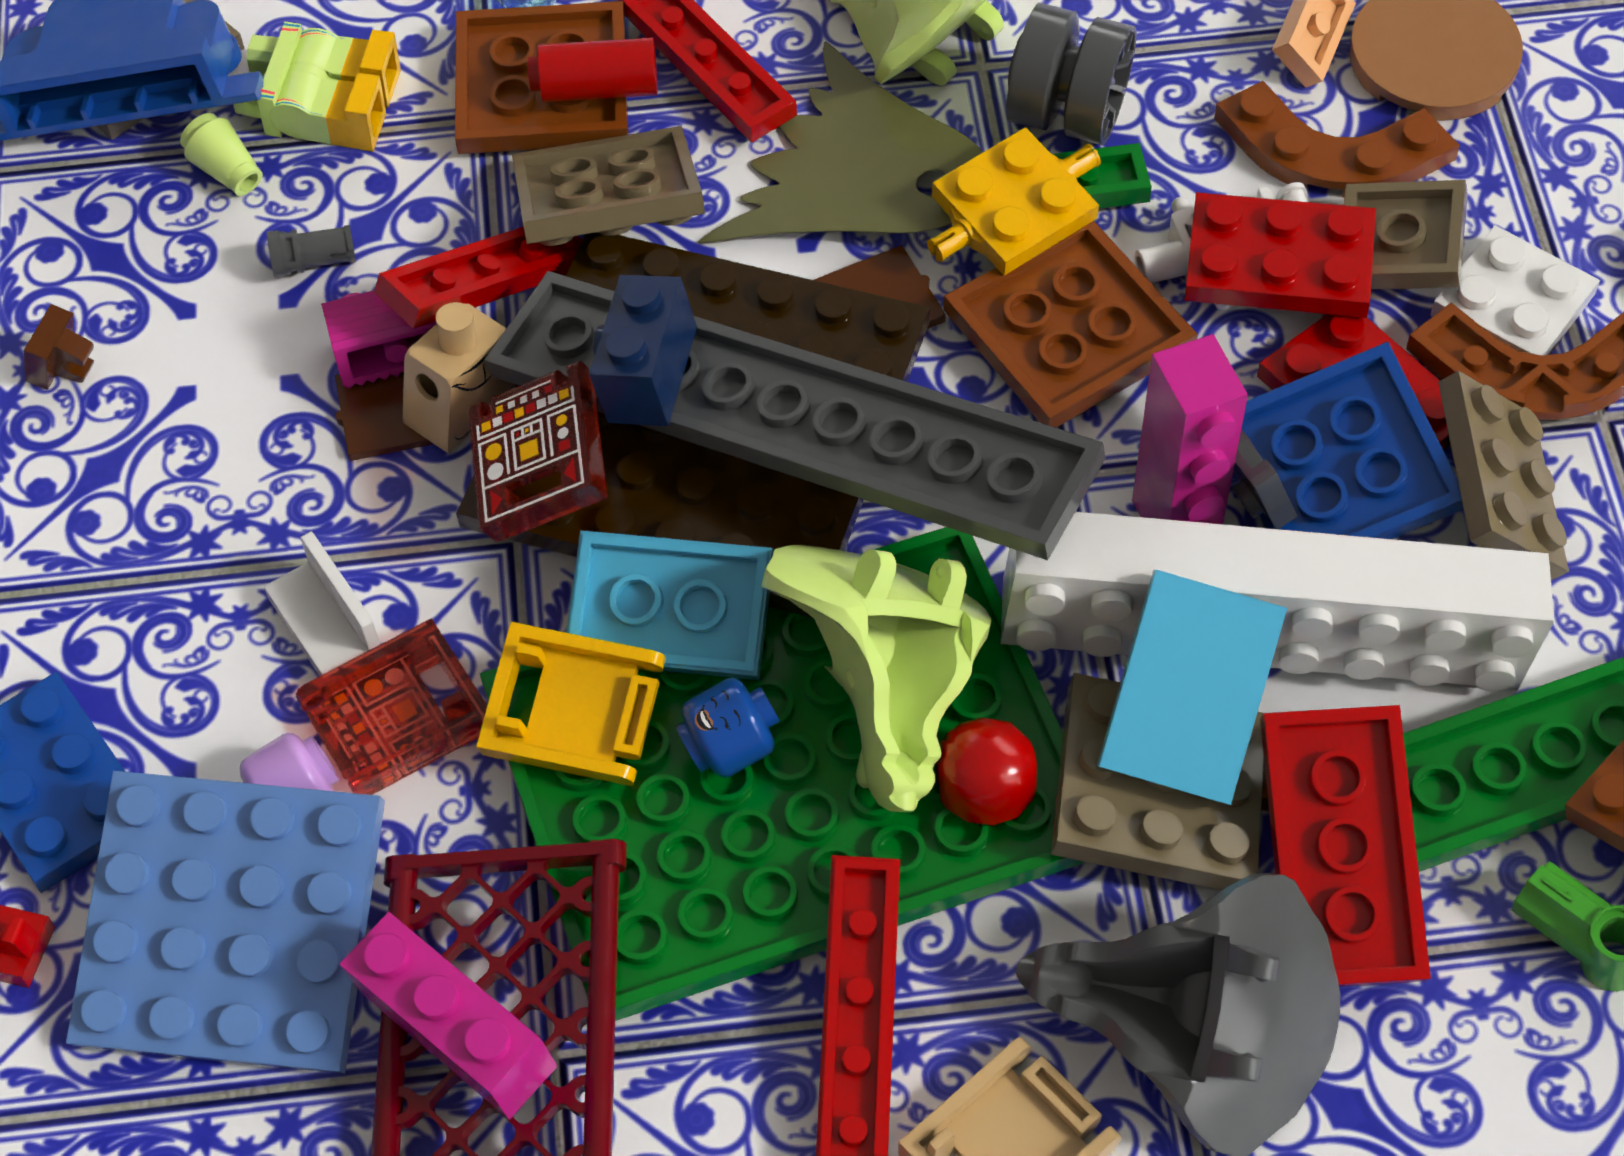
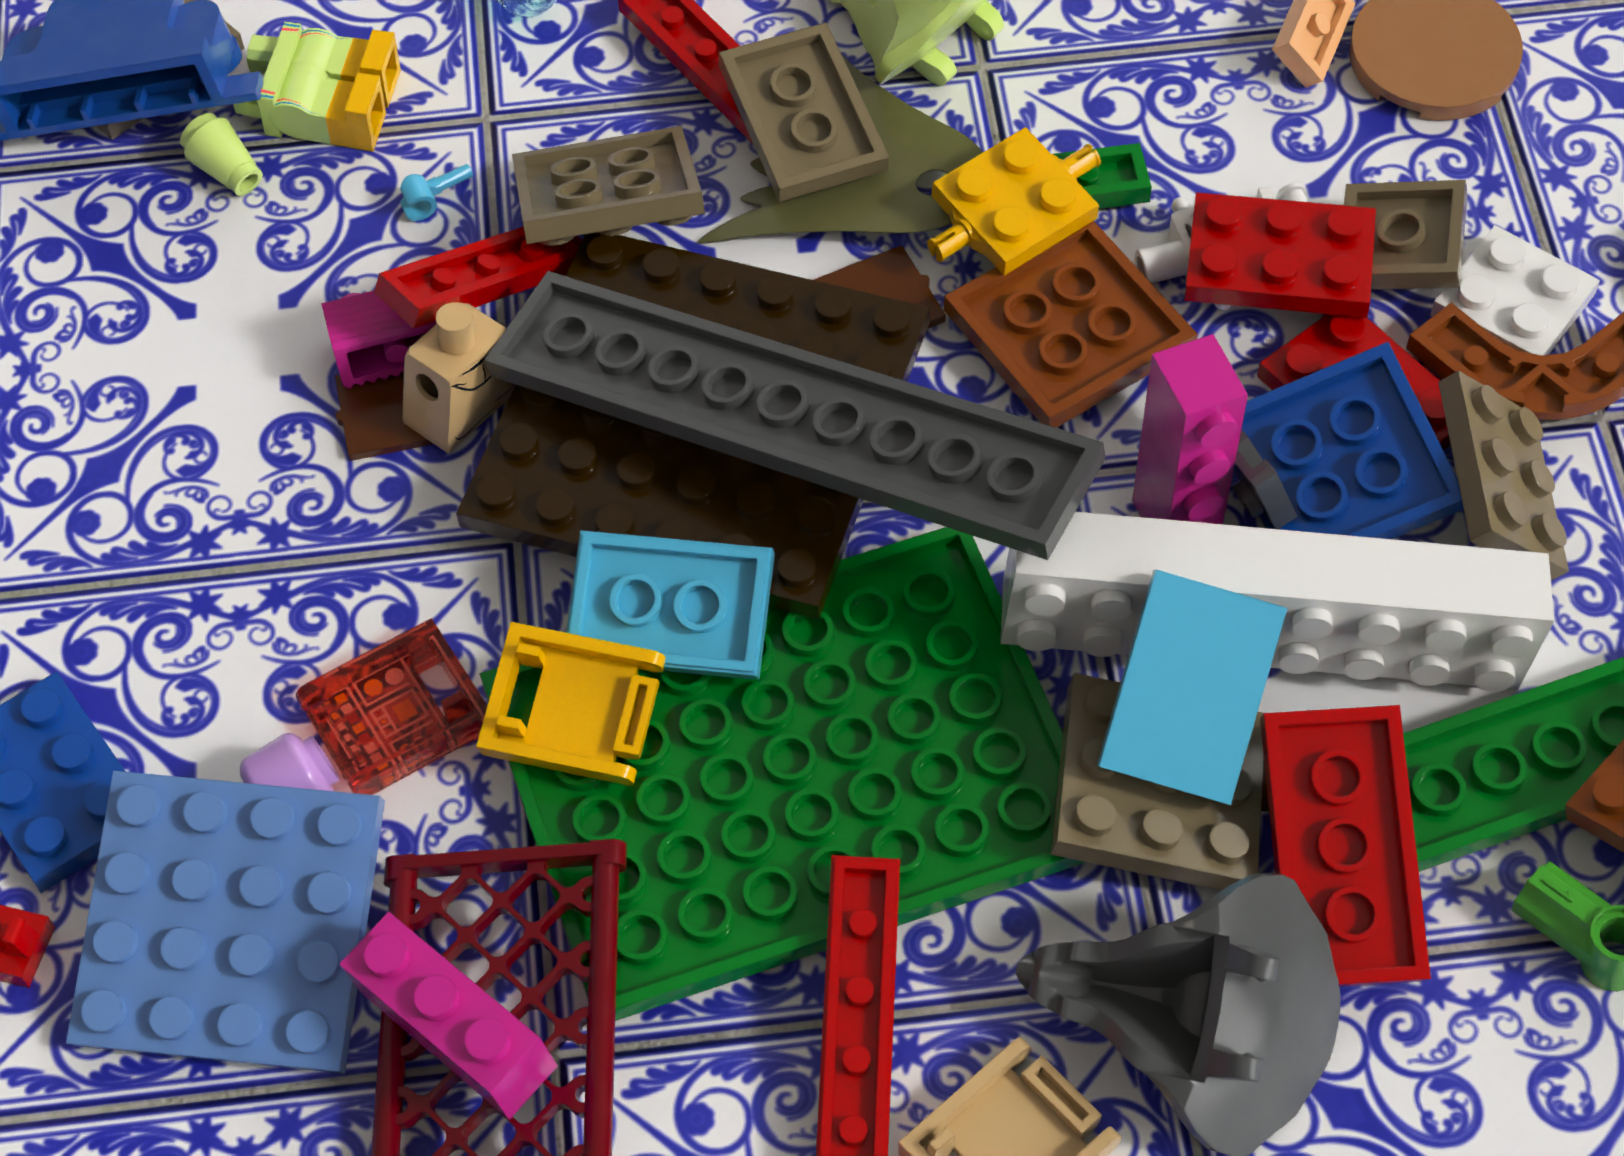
(57, 350): reddish brown tile -> none
(297, 251): dark grey pin -> none
(322, 610): white panel -> none
(419, 194): none -> medium azure hand
(492, 81): dark orange plate -> none
(528, 436): clear red container -> none
(594, 70): red brick -> none
(643, 350): dark blue brick -> none
(727, 727): blue head -> none
(803, 112): none -> dark tan plate
(897, 649): yellowish green animal -> none
(986, 771): red hair -> none
(1055, 70): dark grey wheel -> none
(1297, 153): dark orange plate -> none

